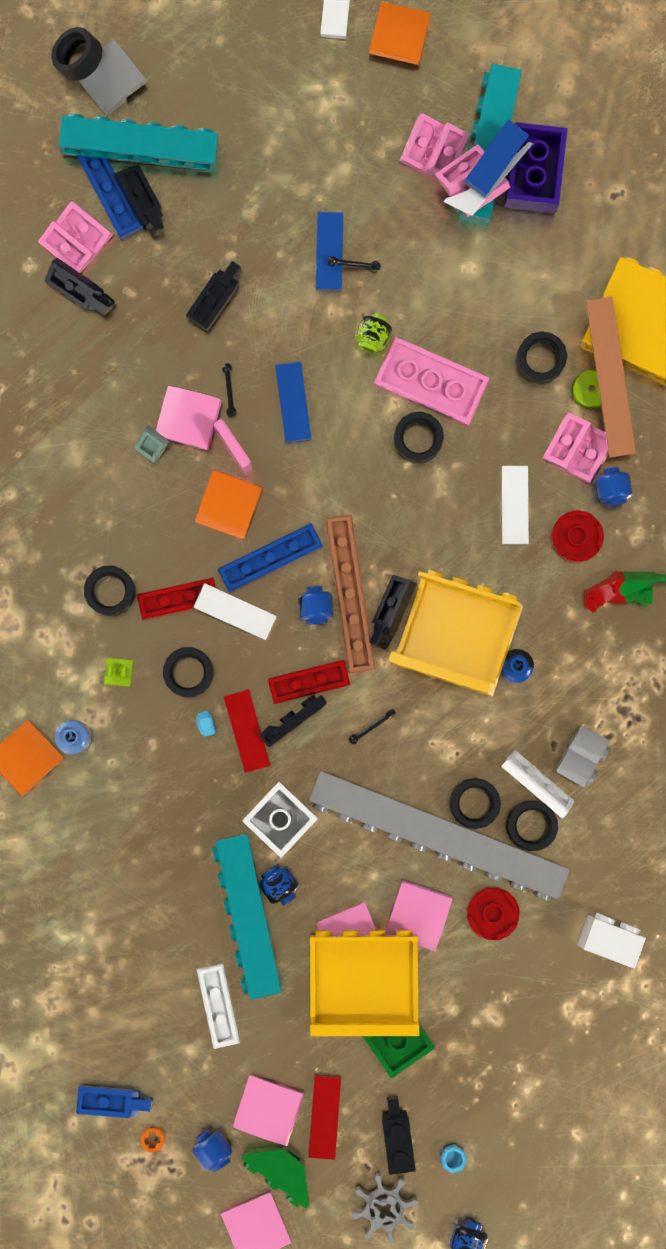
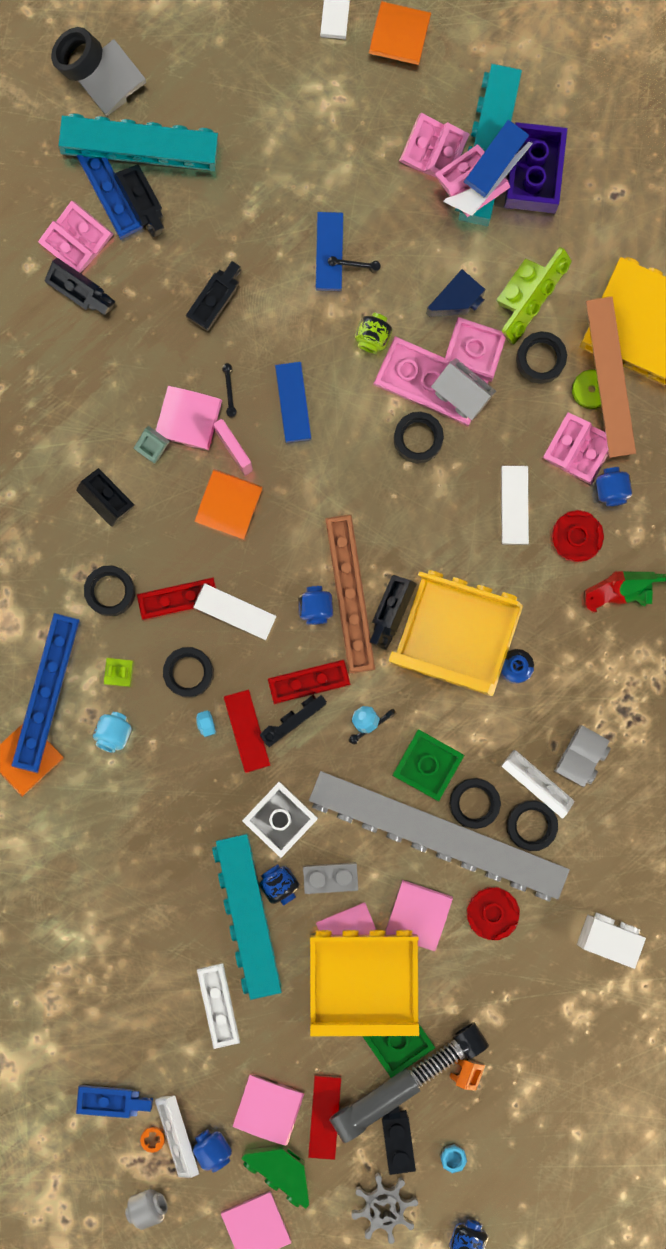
(45, 693): none -> blue tile
(81, 741): medium blue head -> none
(104, 497): none -> black slope
(112, 732): none -> medium azure head
(146, 1209): none -> light grey head
(177, 1136): none -> white tile
(270, 558): blue tile -> none
(330, 878): none -> light grey brick
(355, 1118): none -> piece
(365, 719): none -> medium azure tile
(428, 765): none -> green plate
(458, 297): none -> dark blue slope
(463, 389): none -> light grey brick
(469, 1075): none -> orange tile
(475, 347): none -> bright pink tile
(529, 290): none -> lime bracket

